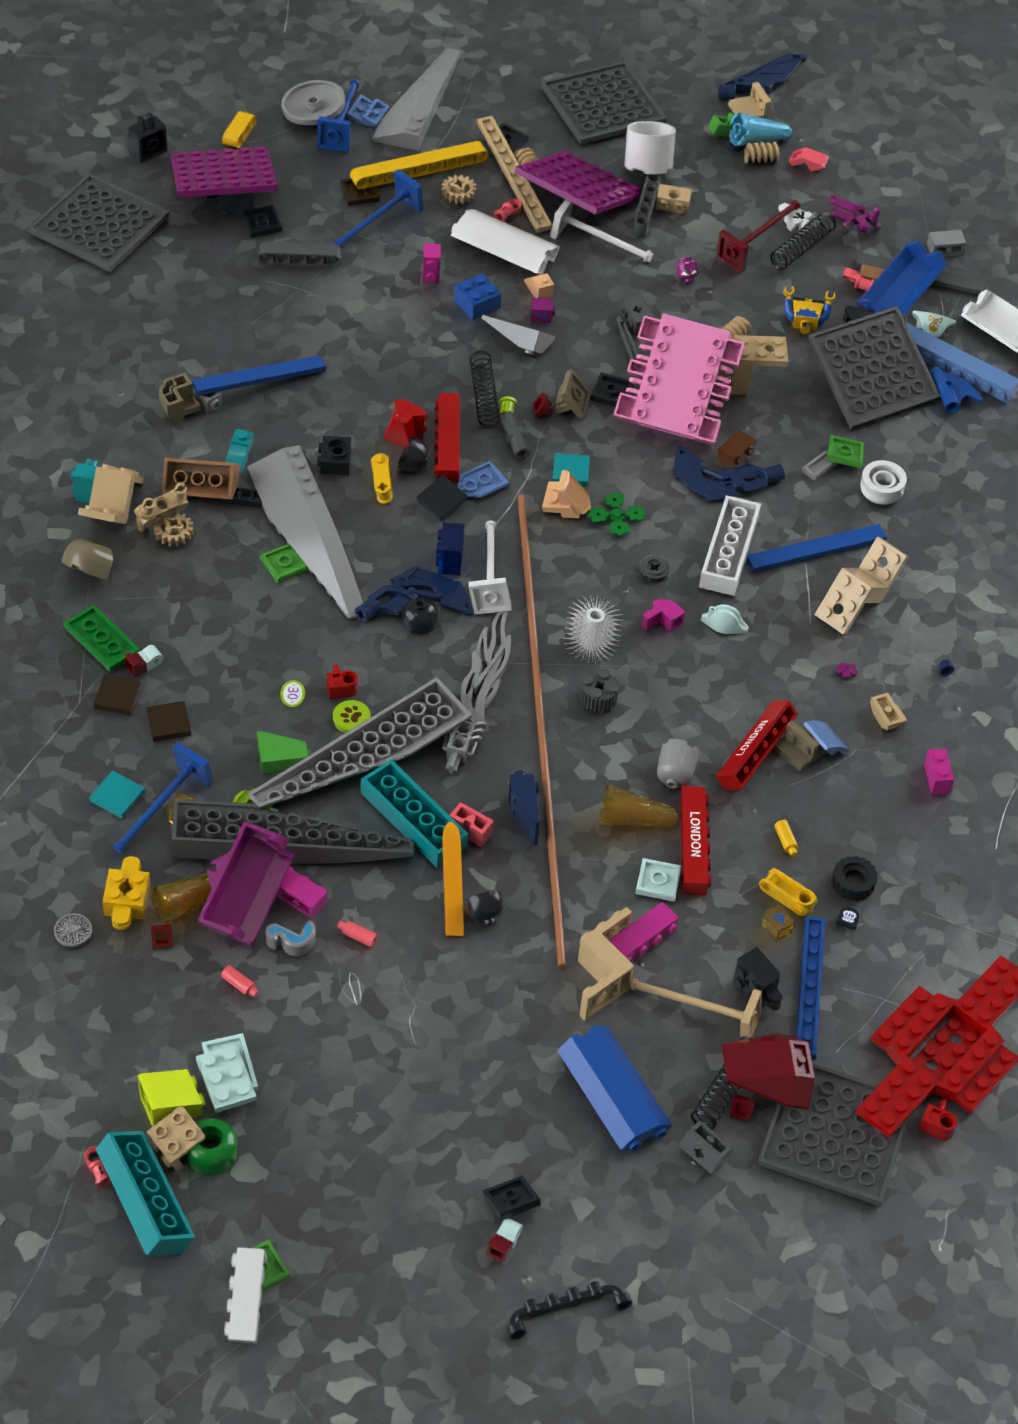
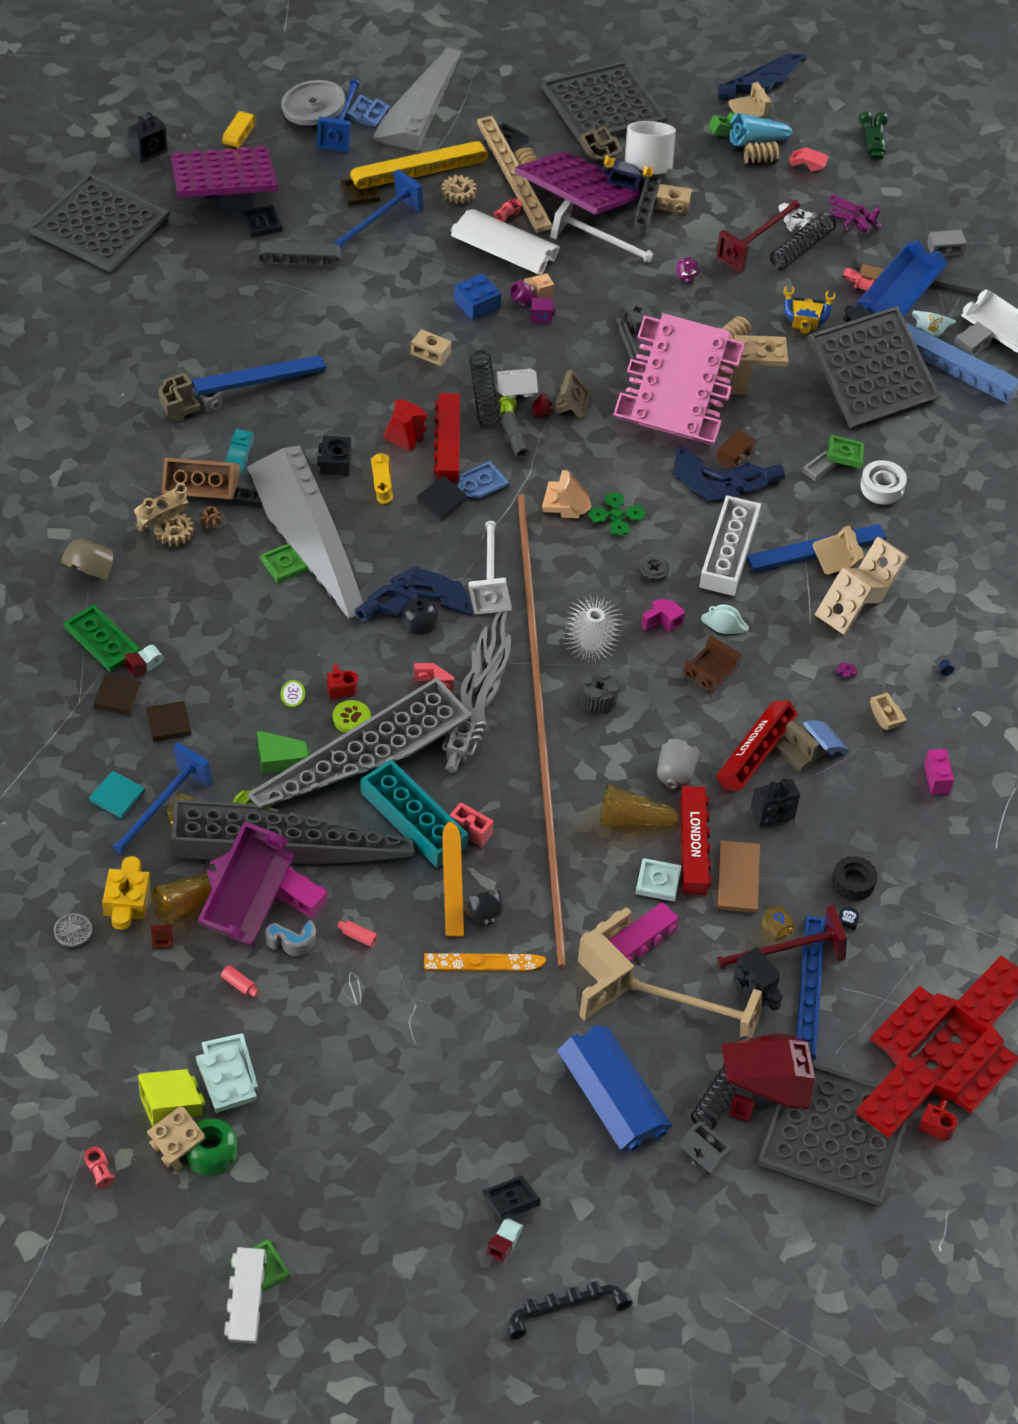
(83, 480): teal brick -> none
(111, 494): tan bracket -> none
(145, 1193): teal brick -> none
(210, 517): none -> medium nougat gear
(414, 456): black cylinder -> none
(429, 671): none -> coral slope
(431, 263): dark pink brick -> none
(431, 347): none -> tan brick
(450, 548): clear blue brick -> none
(482, 962): none -> light orange piece
(517, 382): none -> white brick
(522, 292): none -> magenta head
(523, 337): light grey wedge -> none
(524, 803): dark blue slope -> none
(576, 464): teal tile -> none
(599, 144): none -> dark tan brick
(609, 388): black tile -> none
(624, 173): none -> dark blue torso
(712, 664): none -> reddish brown panel
(738, 876): none -> medium nougat tile
(775, 802): none -> black hinge
(786, 837): yellow cylinder -> none
(788, 892): yellow piece -> none
(834, 933): none -> dark red tile
(838, 551): none -> tan bracket
(874, 136): none -> dark green piece
(953, 389): blue pin -> none
(974, 339): none -> light grey brick

